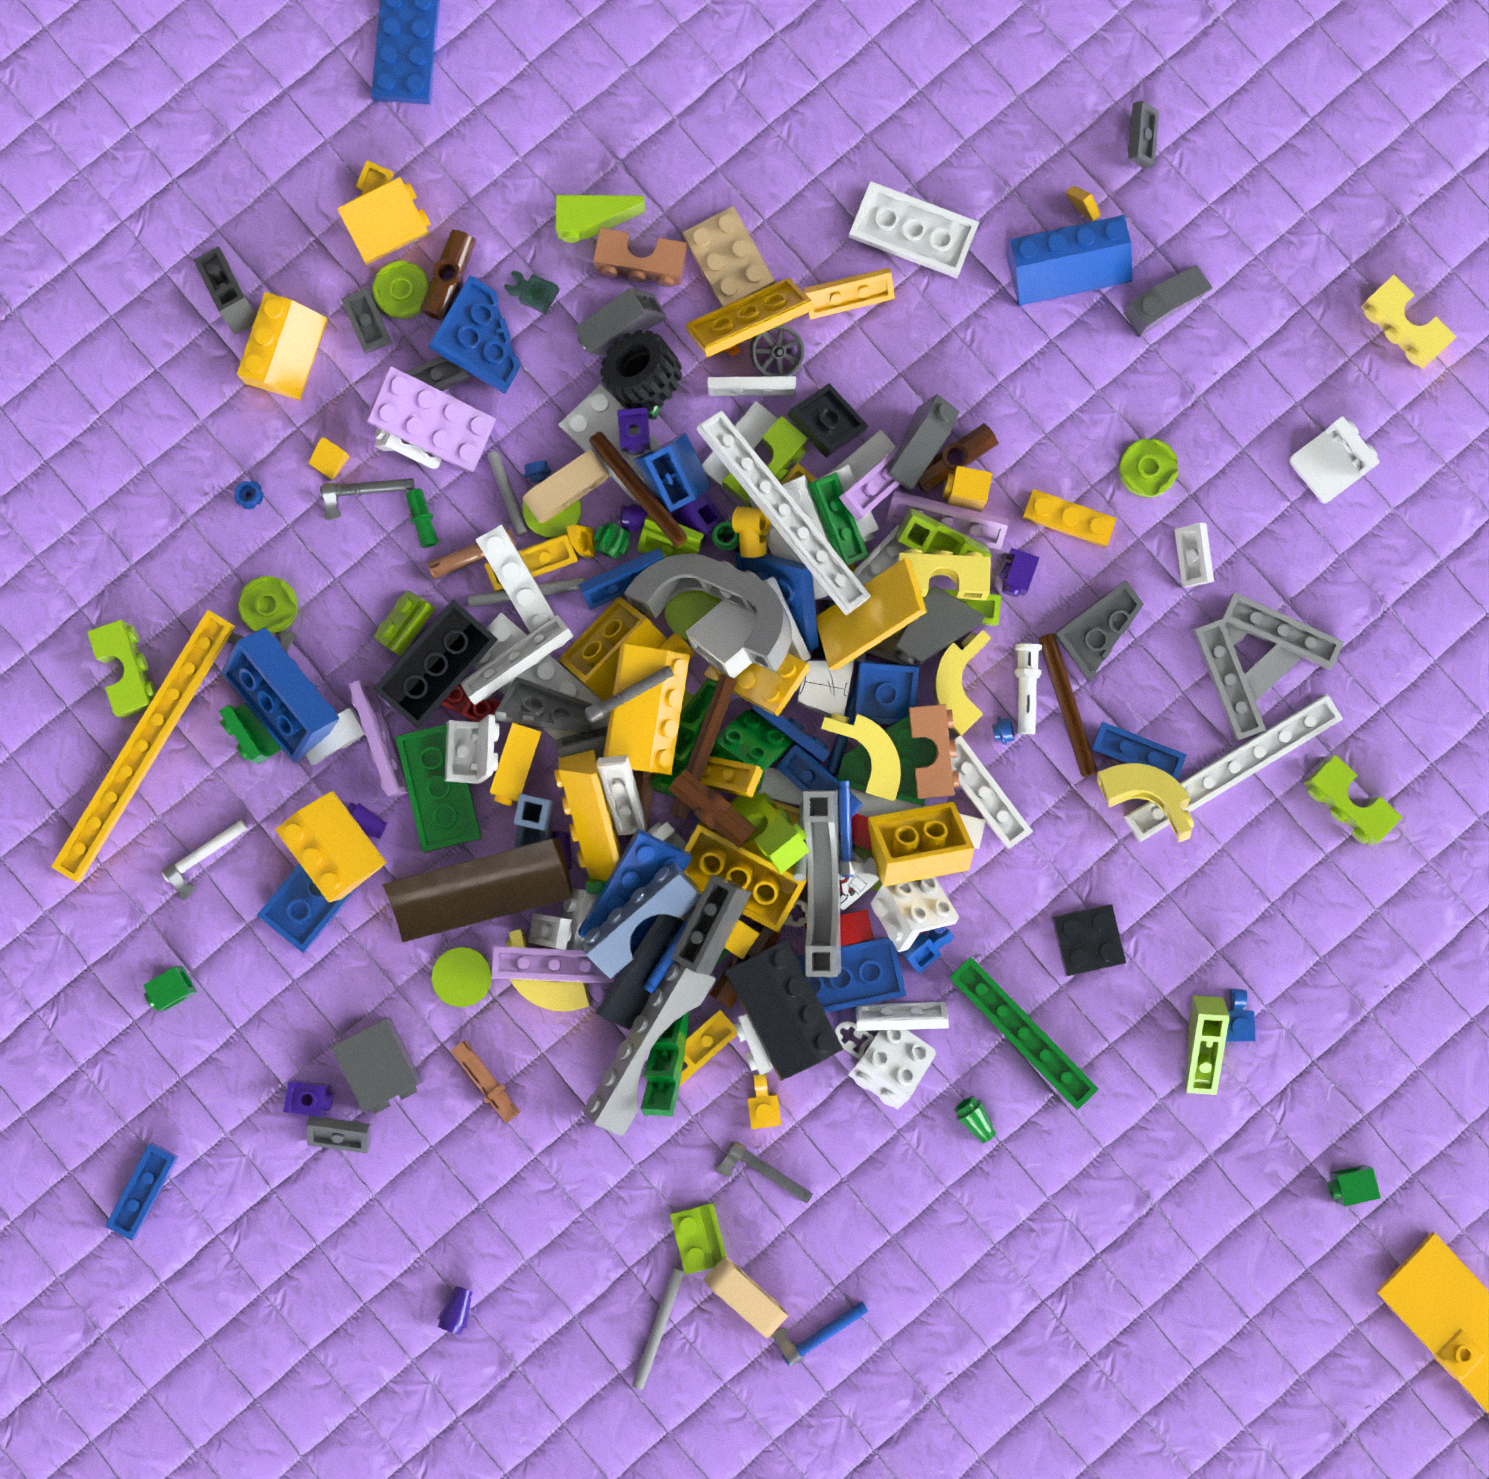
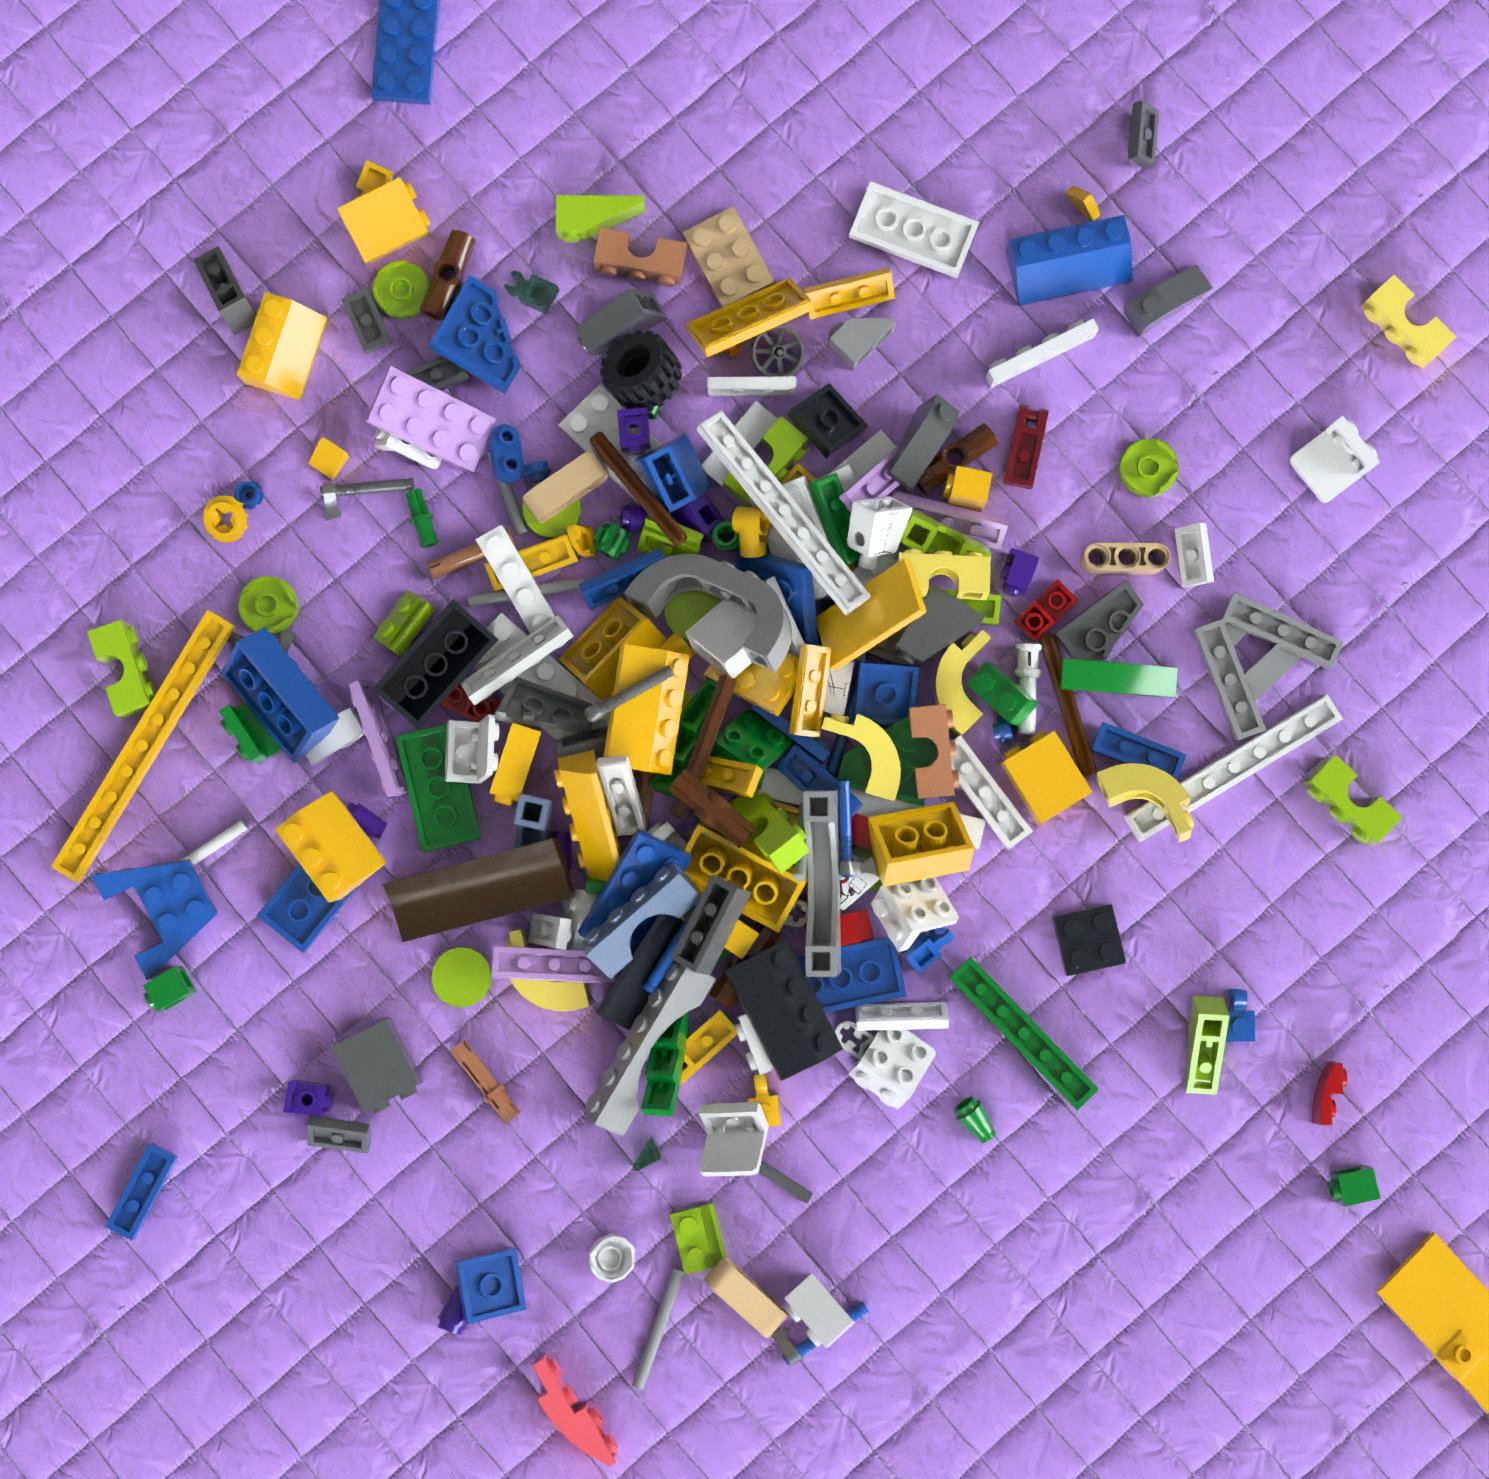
(173, 901): none -> blue wing
(214, 518): none -> yellow gear
(490, 1285): none -> blue plate
(506, 451): none -> blue plate
(577, 1424): none -> coral slope
(611, 1258): none -> white hair
(649, 1155): none -> clear green slope
(733, 1138): none -> white bracket
(810, 690): none -> yellow tile
(818, 1311): none -> white brick
(859, 338): none -> light grey slope
(877, 528): none -> white torso
(1002, 693): none -> green brick
(1025, 447): none -> dark red plate
(1045, 776): none -> yellow brick
(1046, 610): none -> red slope
(1051, 346): none -> white plate
(1069, 518): yellow plate -> none
(1118, 678): none -> green slope
(1137, 551): none -> tan beam
(1330, 1082): none -> red slope

